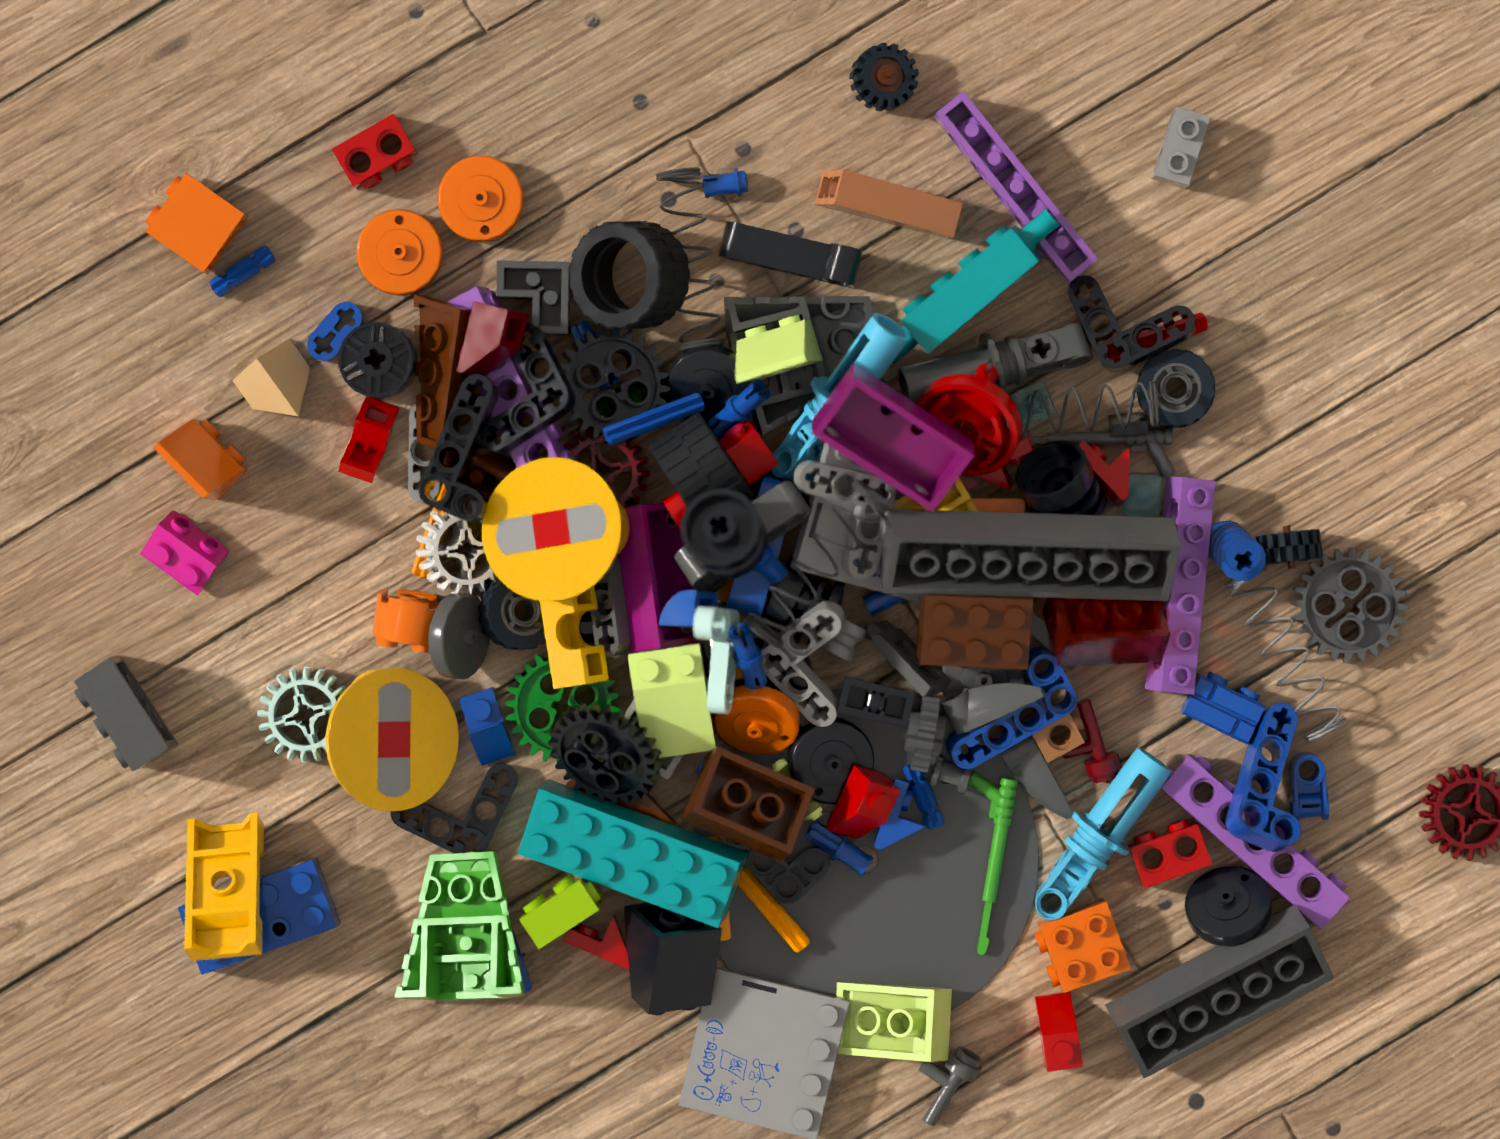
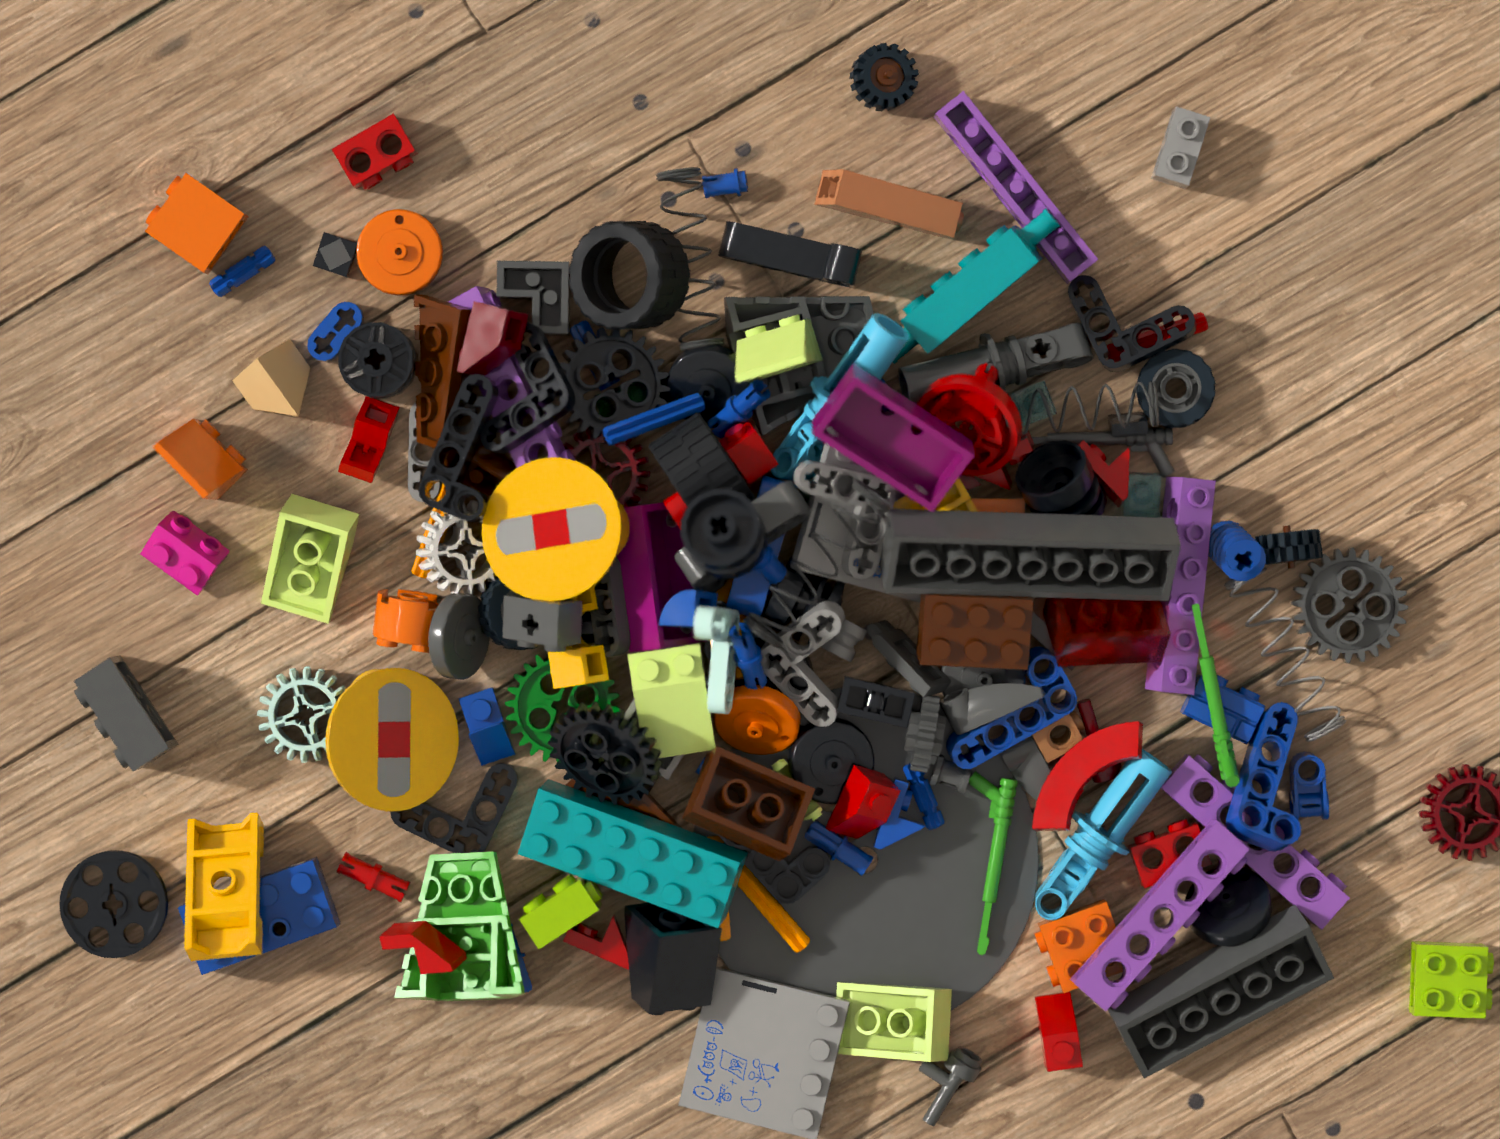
(127, 892): none -> black wedge
(309, 557): none -> yellowish green slope
(335, 254): none -> tile
(373, 877): none -> red pin
(432, 948): none -> red slope
(480, 198): orange wheel -> none
(542, 622): none -> dark grey brick
(878, 602): blue pin -> none
(1078, 766): none -> tile
(1221, 735): none -> bright green piece
(1231, 858): none -> medium lavender brick
(1450, 979): none -> lime brick

